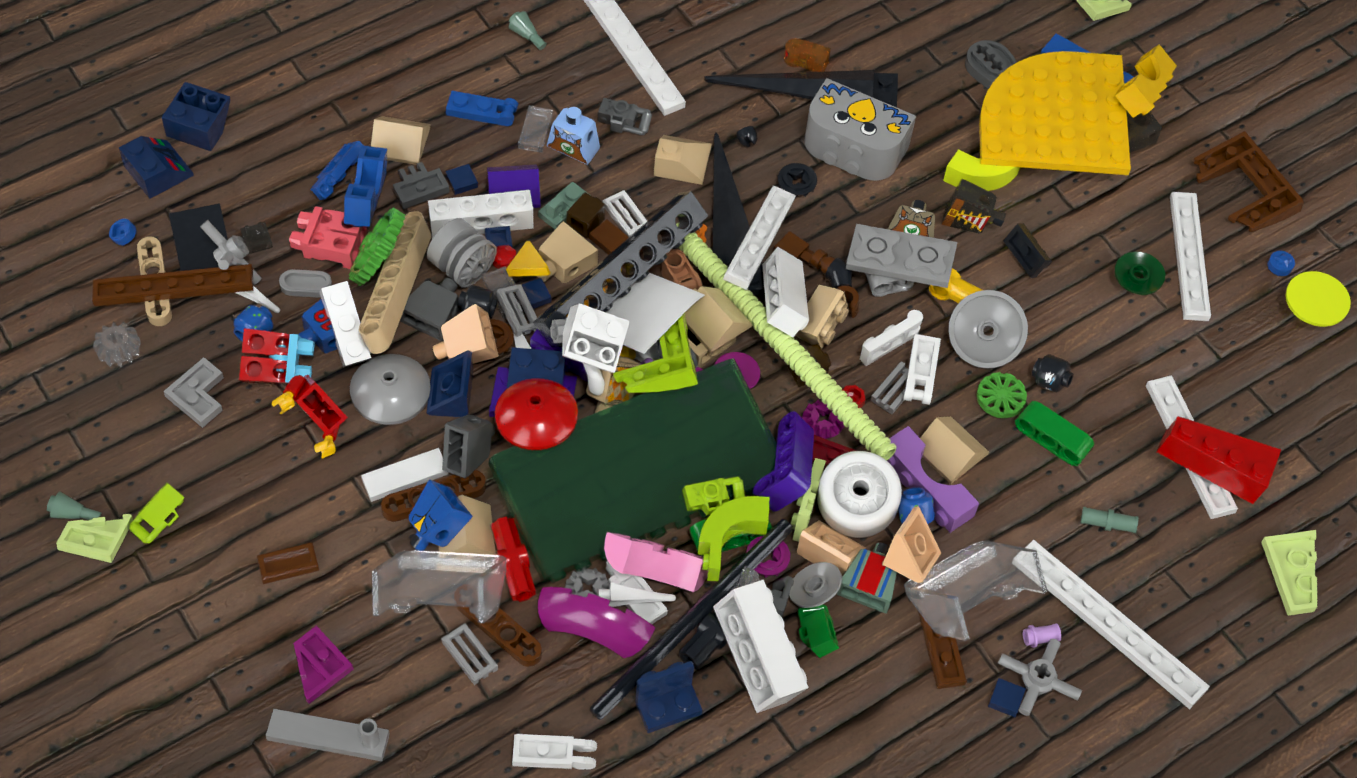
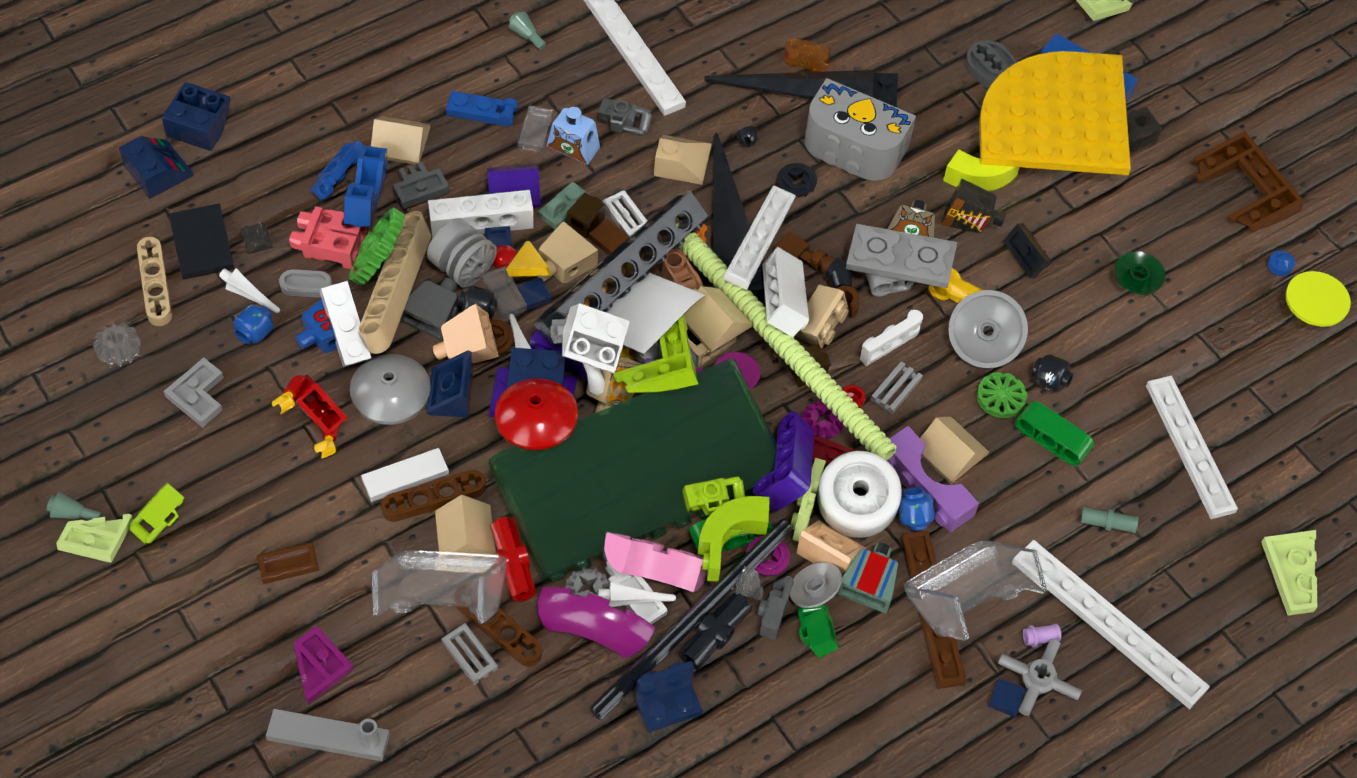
(122, 231): blue tile -> none
(172, 285): reddish brown tile -> none
(229, 251): light grey bar -> none
(283, 356): red hips -> none
(437, 516): blue torso -> none
(461, 179): dark blue tile -> none
(466, 444): dark grey torso -> none
(508, 301): light grey tile -> none
(552, 752): white hinge -> none
(760, 646): white brick -> none
(913, 548): light nougat slope -> none
(922, 368): white plate -> none
(1143, 90): yellow arch -> none
(1190, 256): white tile -> none
(1221, 457): red wedge -> none

